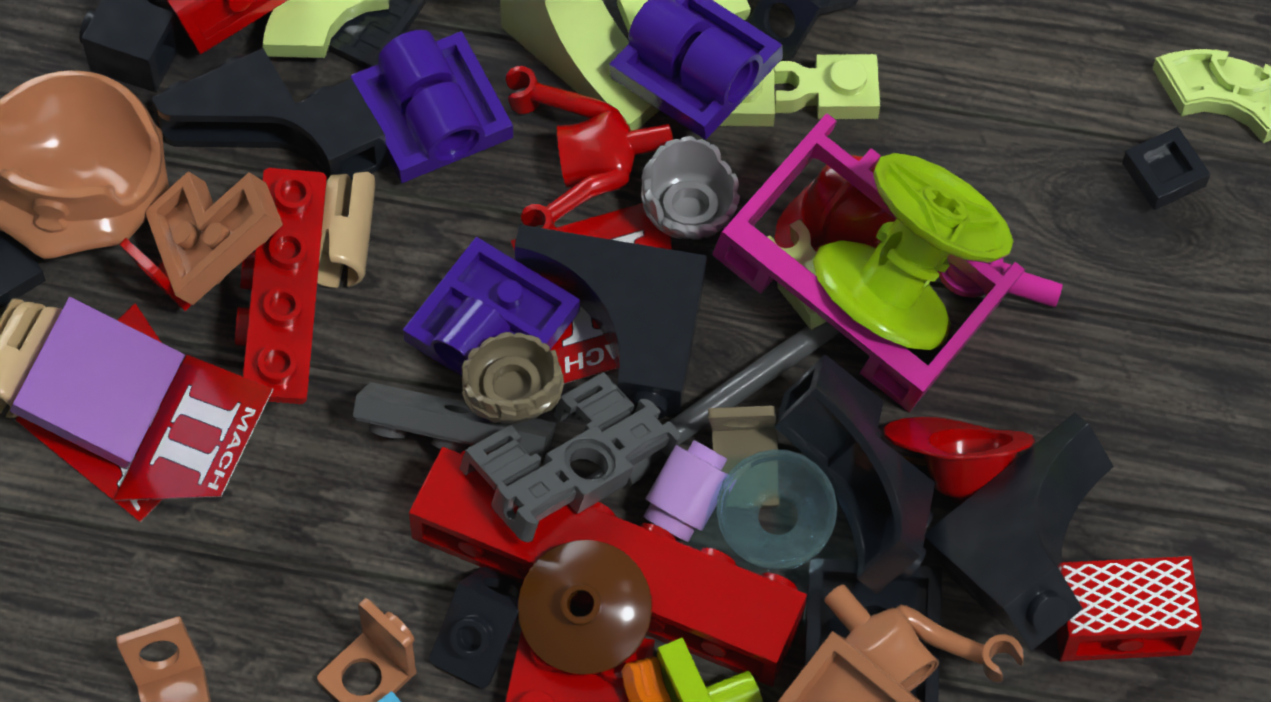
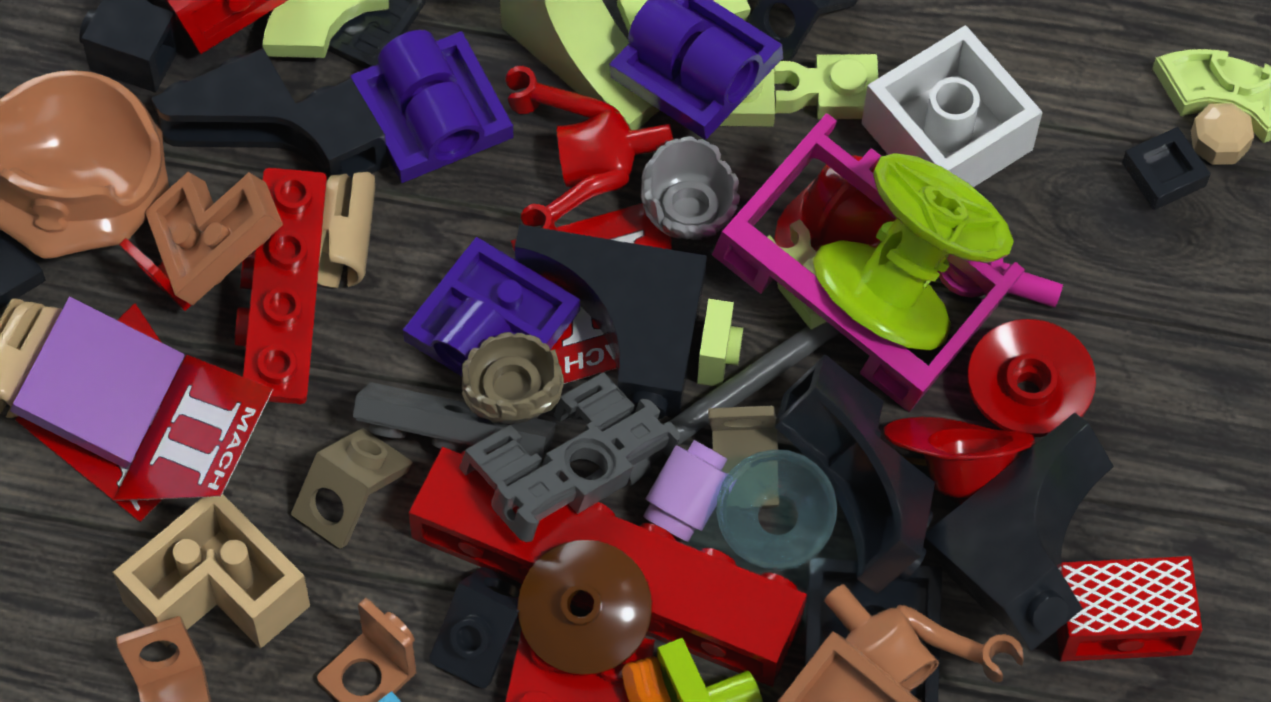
(209, 561): none -> tan brick
(354, 471): none -> dark tan bracket
(719, 343): none -> yellowish green plate
(953, 109): none -> white brick
(1037, 354): none -> red dish
(1222, 133): none -> tan tile

